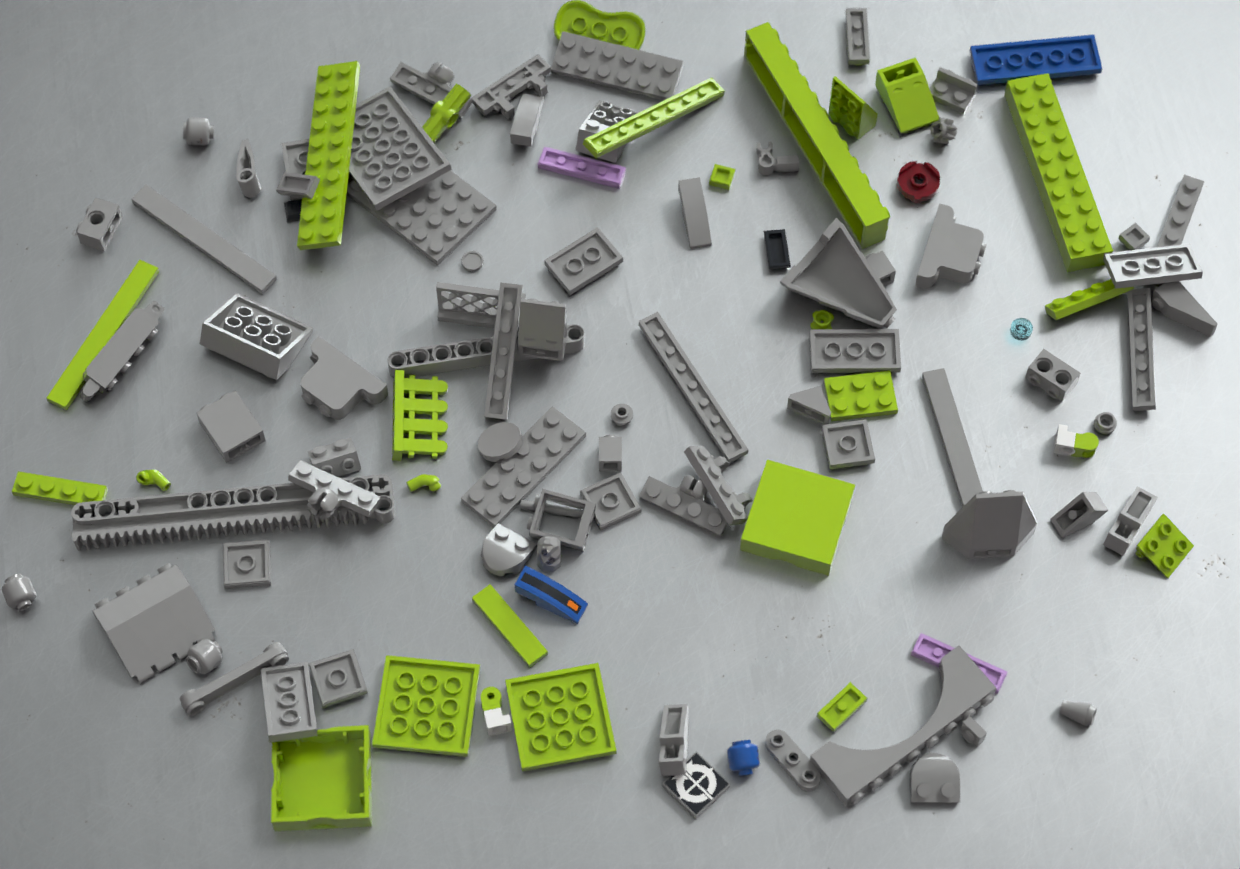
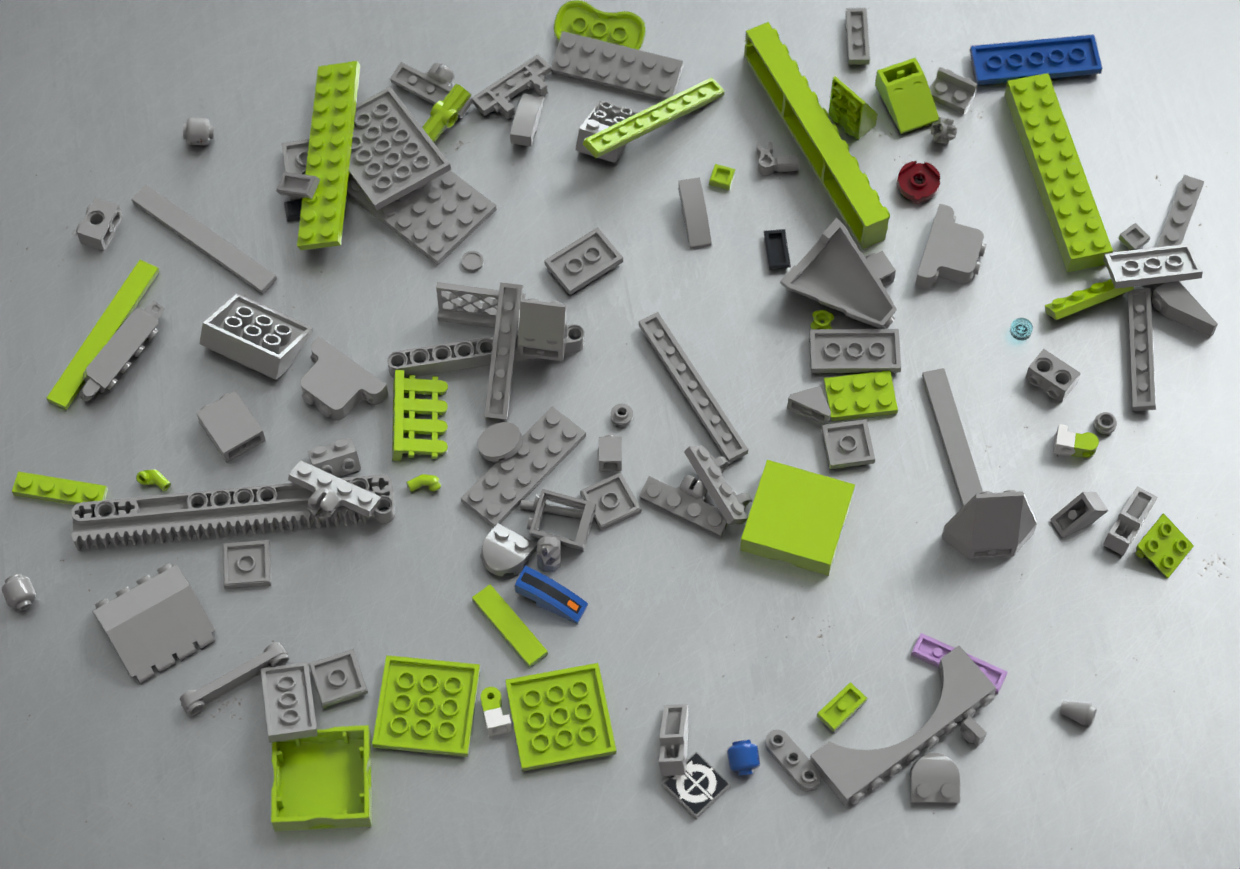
(204, 656): light grey head -> none
(246, 171): light grey piece -> none
(581, 167): lavender tile -> none

